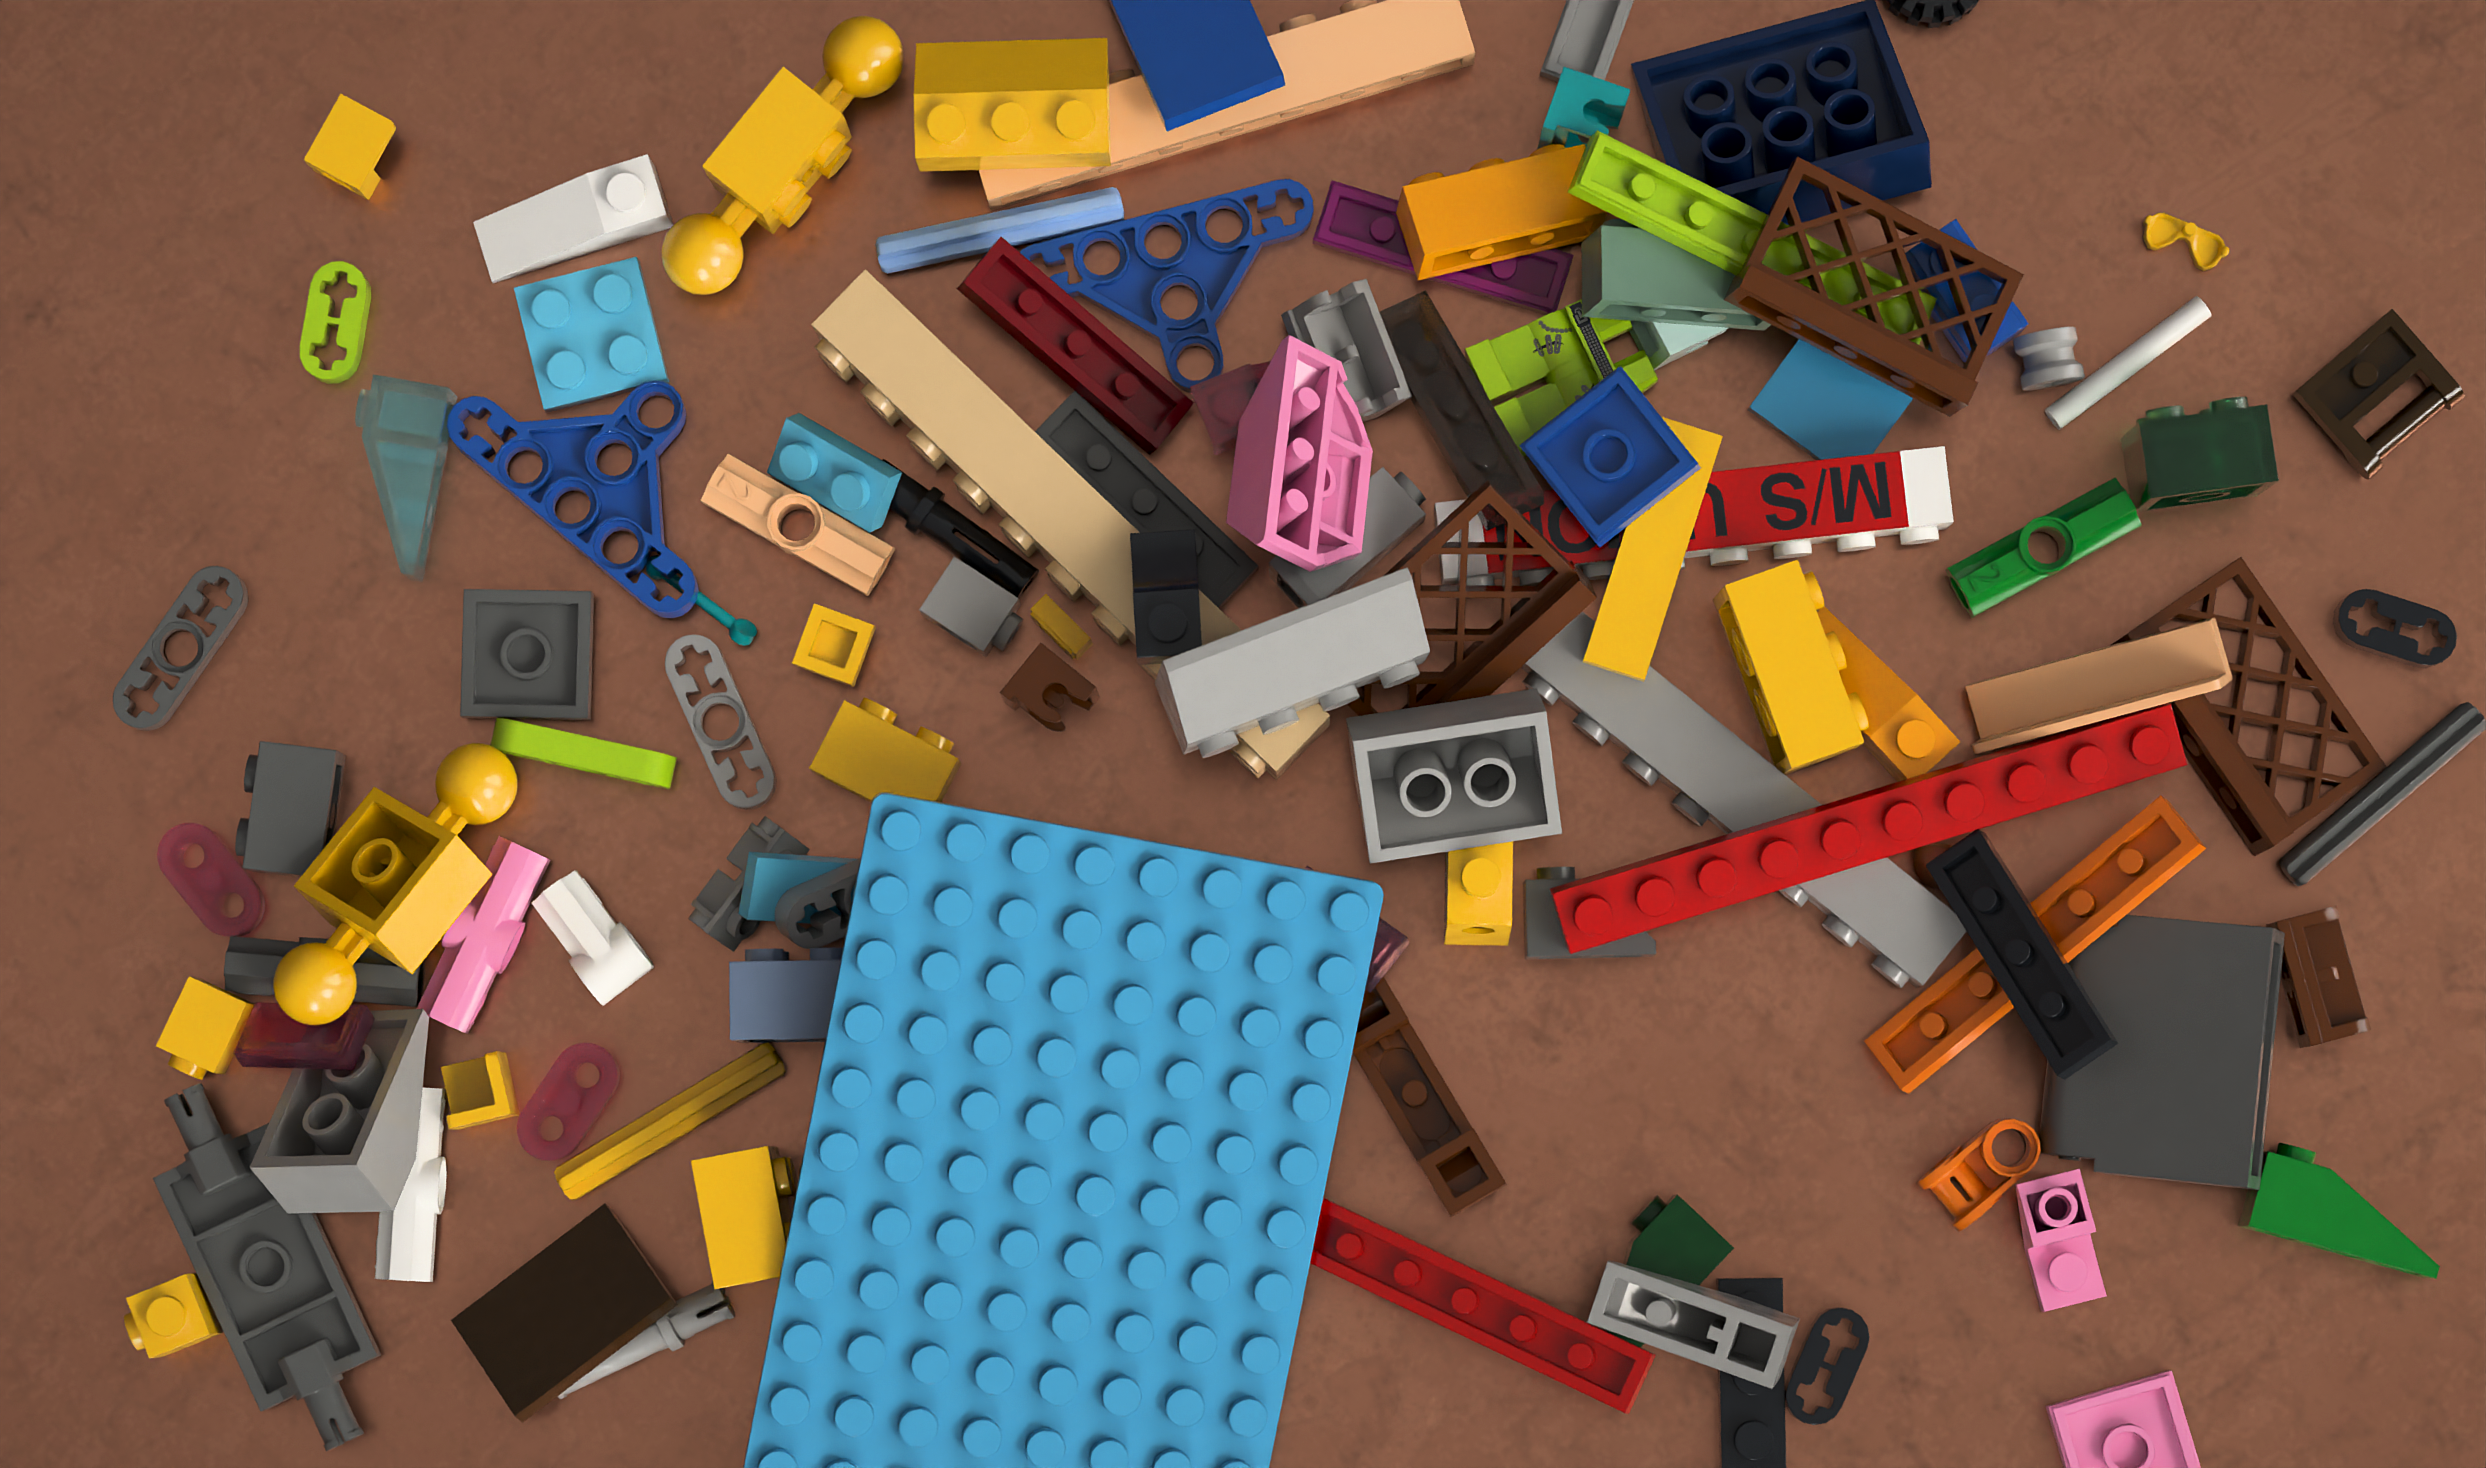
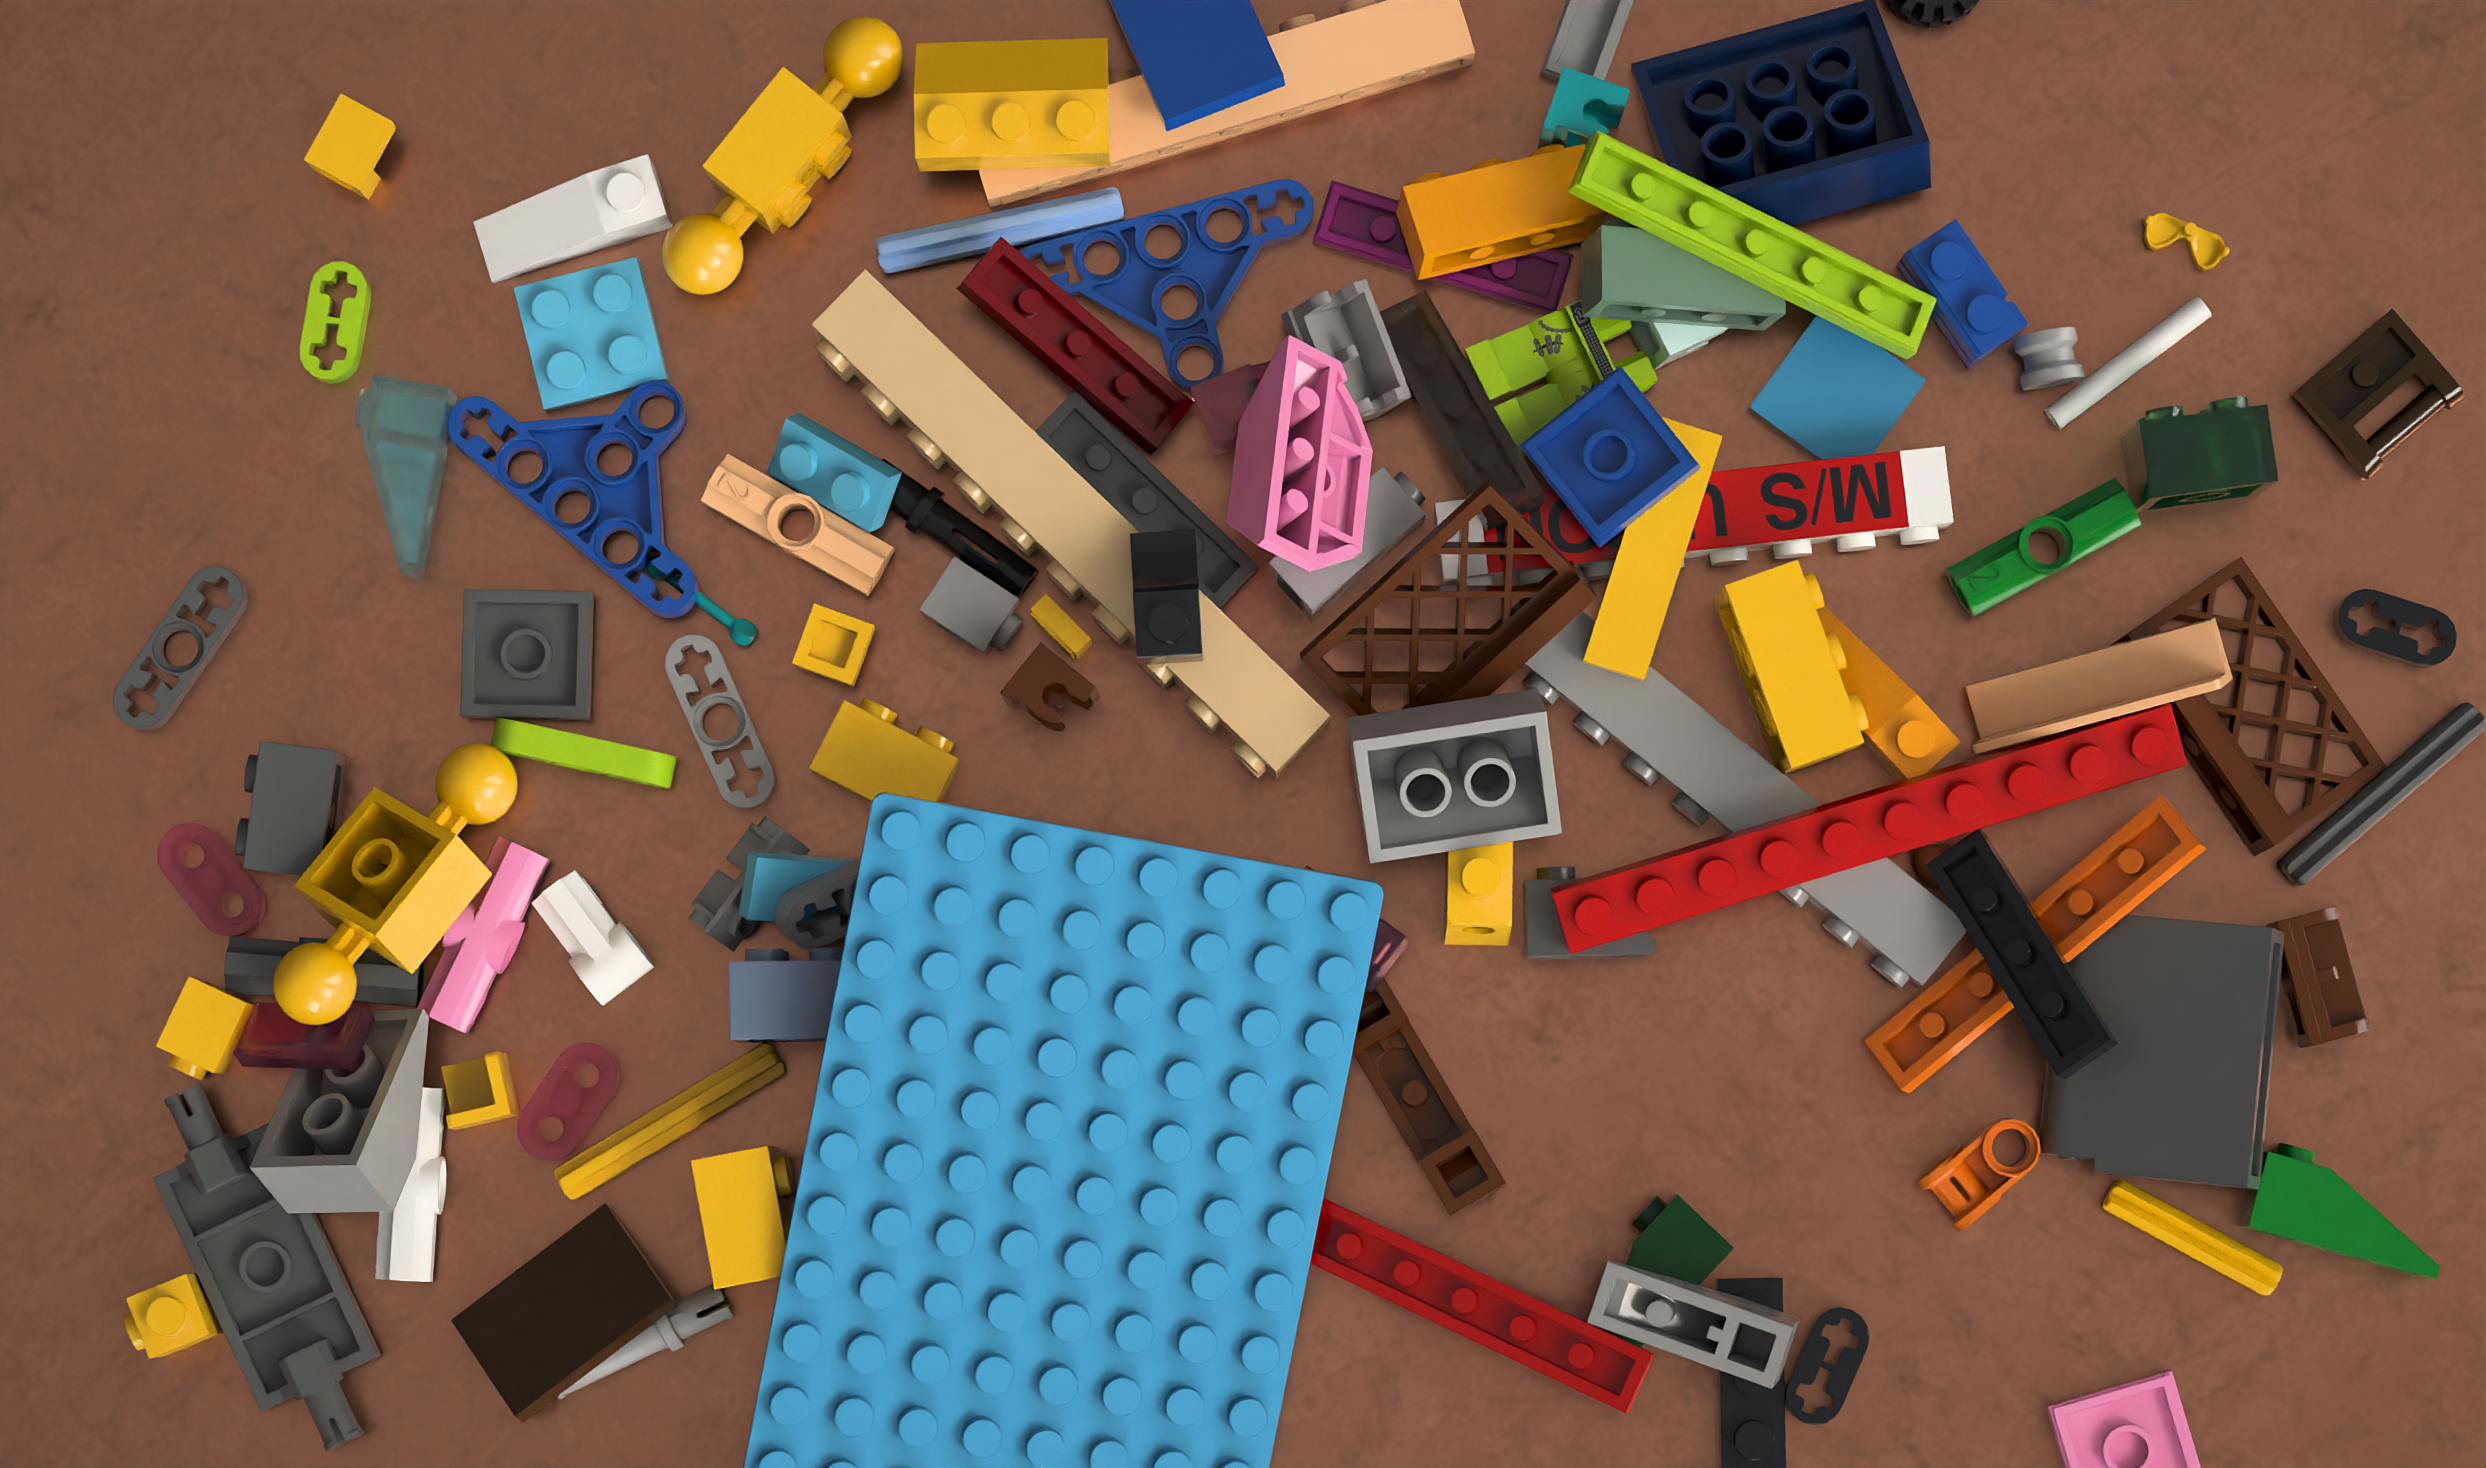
(1294, 663): light grey slope -> none
(1850, 336): reddish brown fence -> none
(2058, 1240): bright pink slope -> none
(2192, 1237): none -> yellow axle

